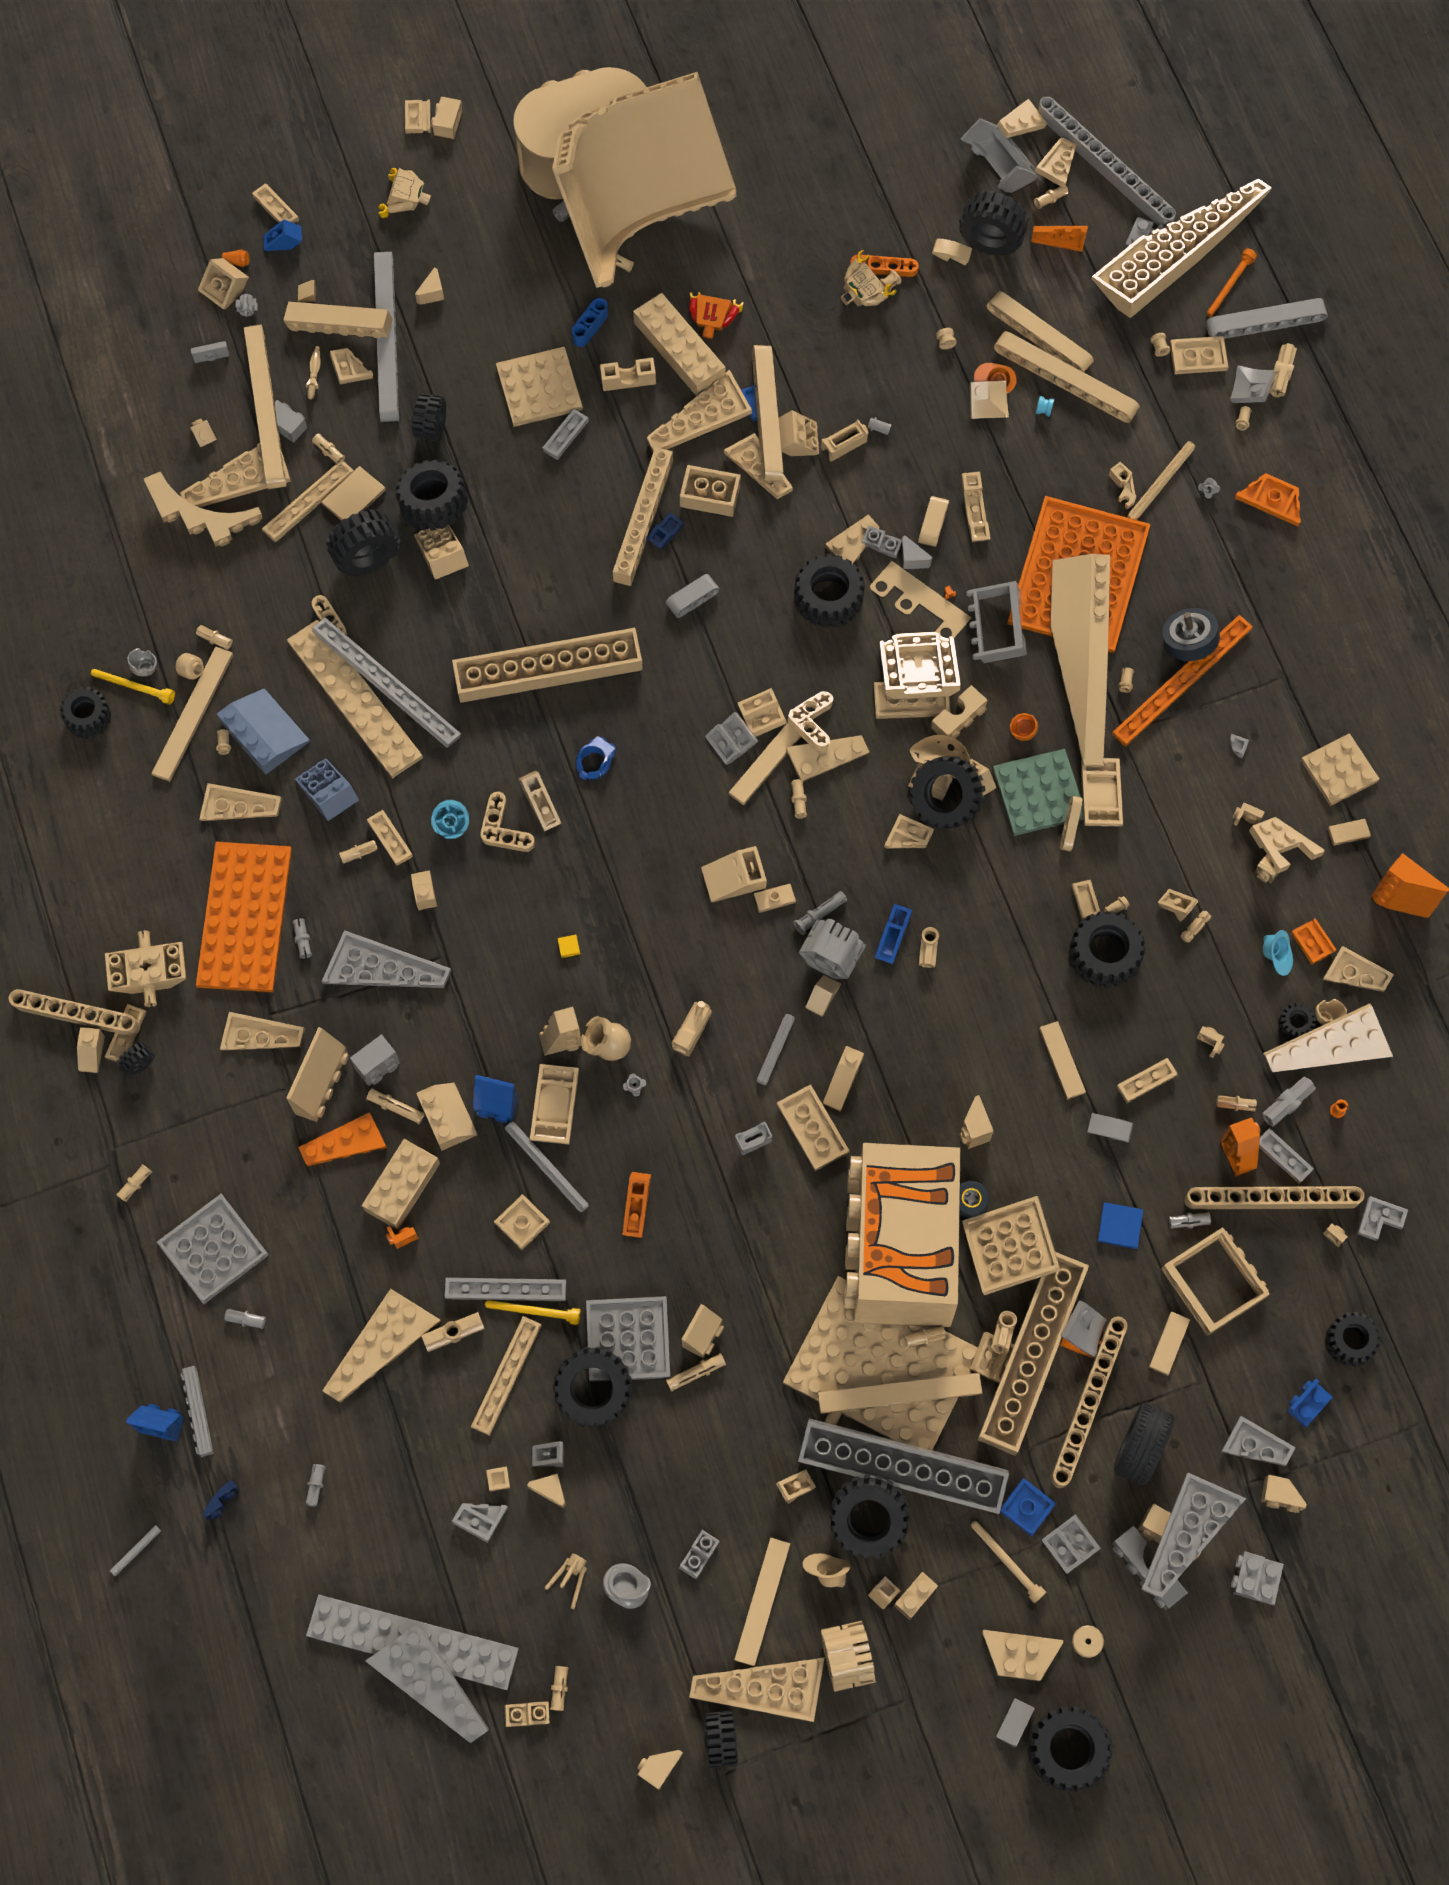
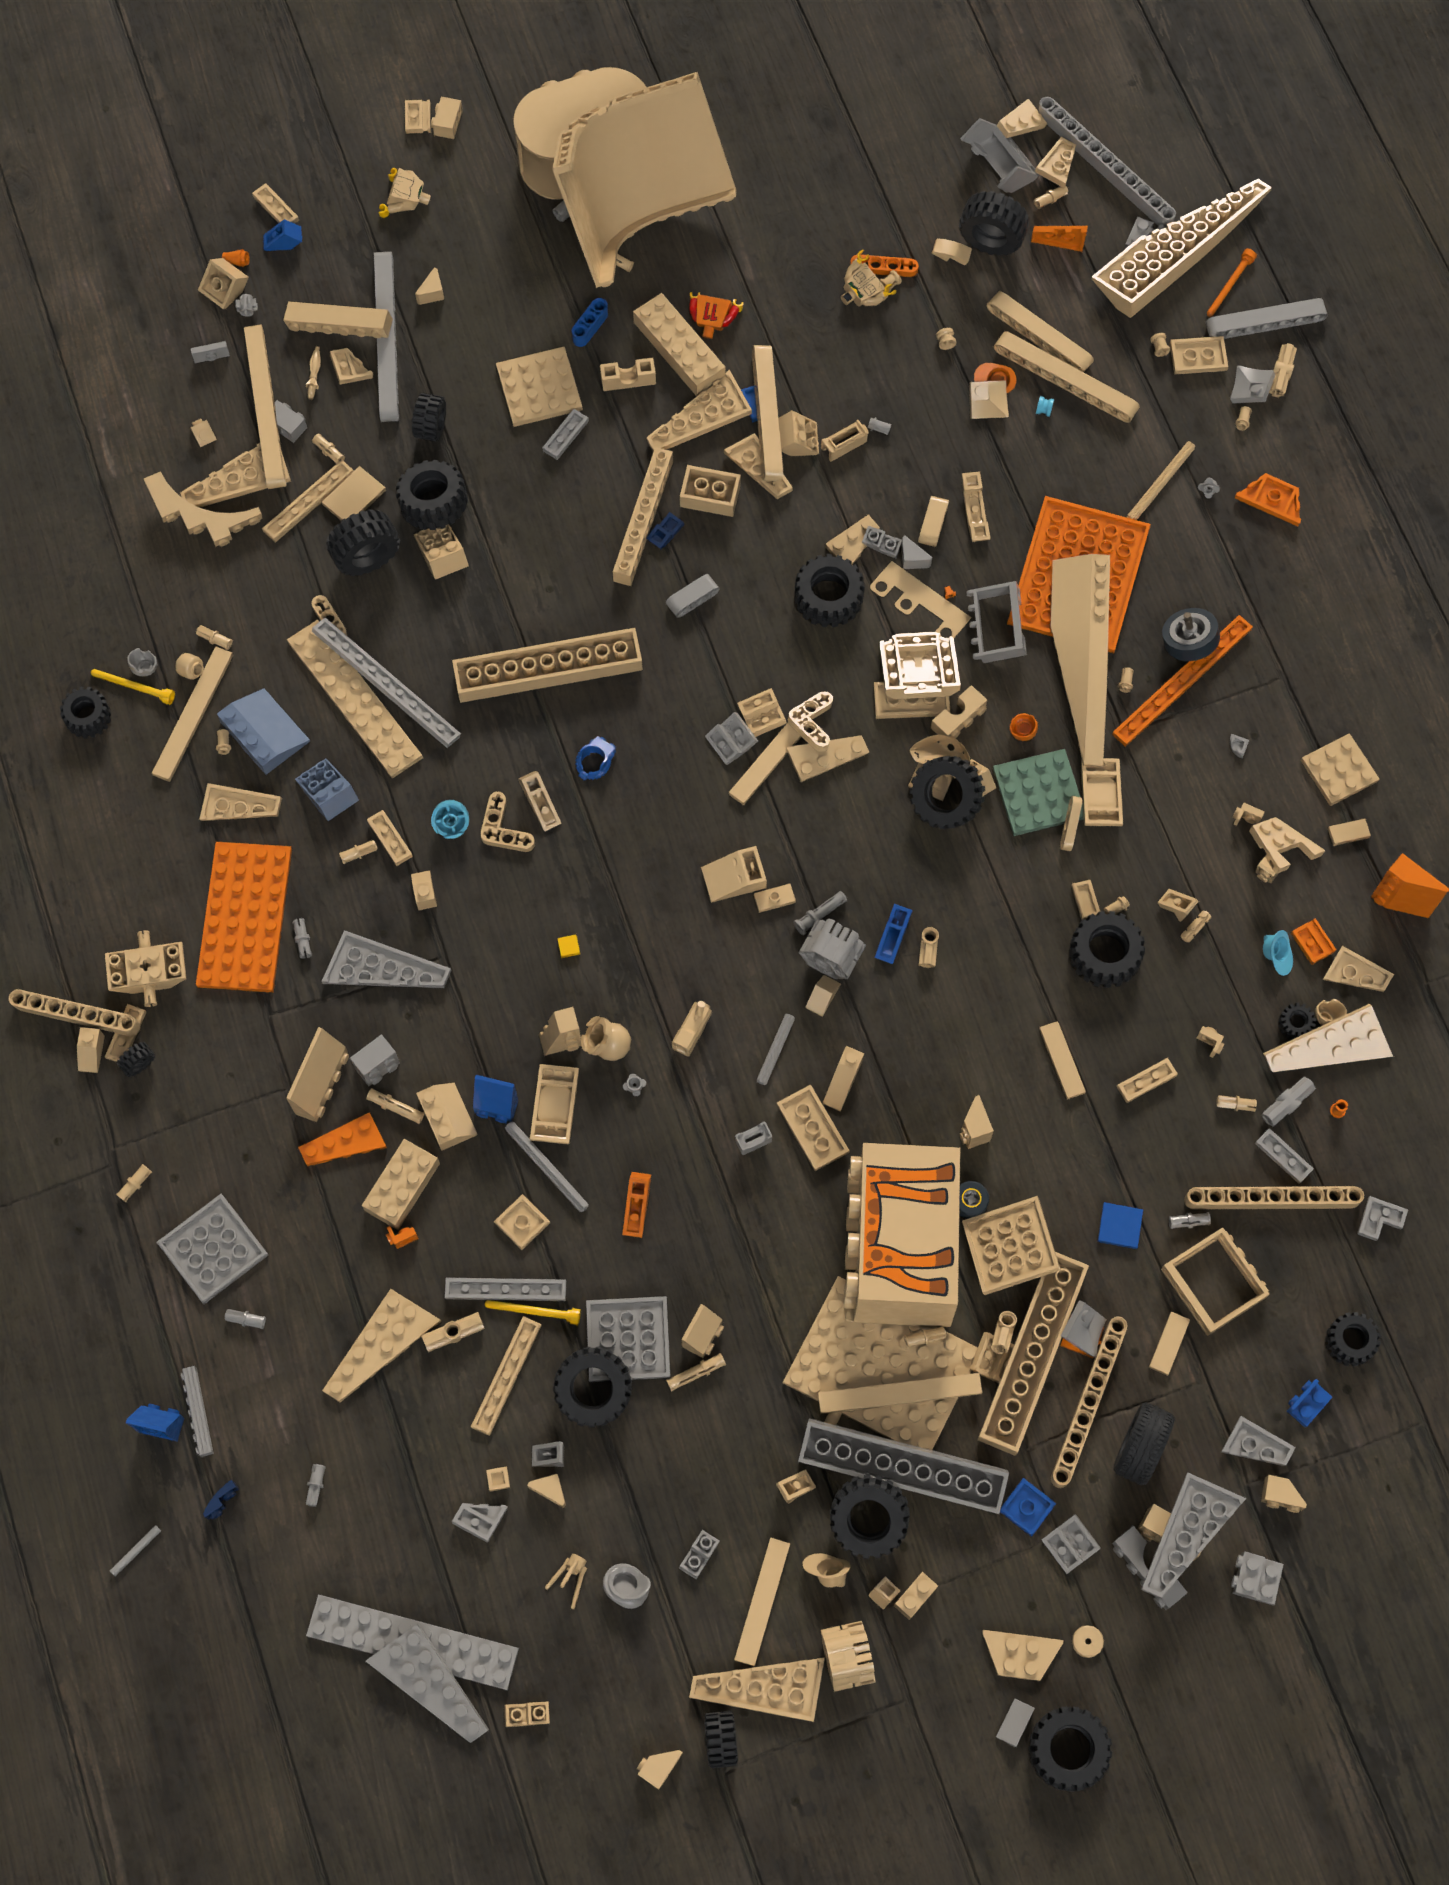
(250, 1032): tan wing -> none
(307, 292): tan slope -> none
(559, 1688): tan pin -> none
(799, 798): tan pin -> none
(908, 834): tan wing -> none
(1033, 1590): tan piece -> none
(1110, 1127): light grey slope -> none
(1128, 487): tan piece -> none
(1242, 1146): orange wedge -> none
(1335, 1234): tan plate -> none

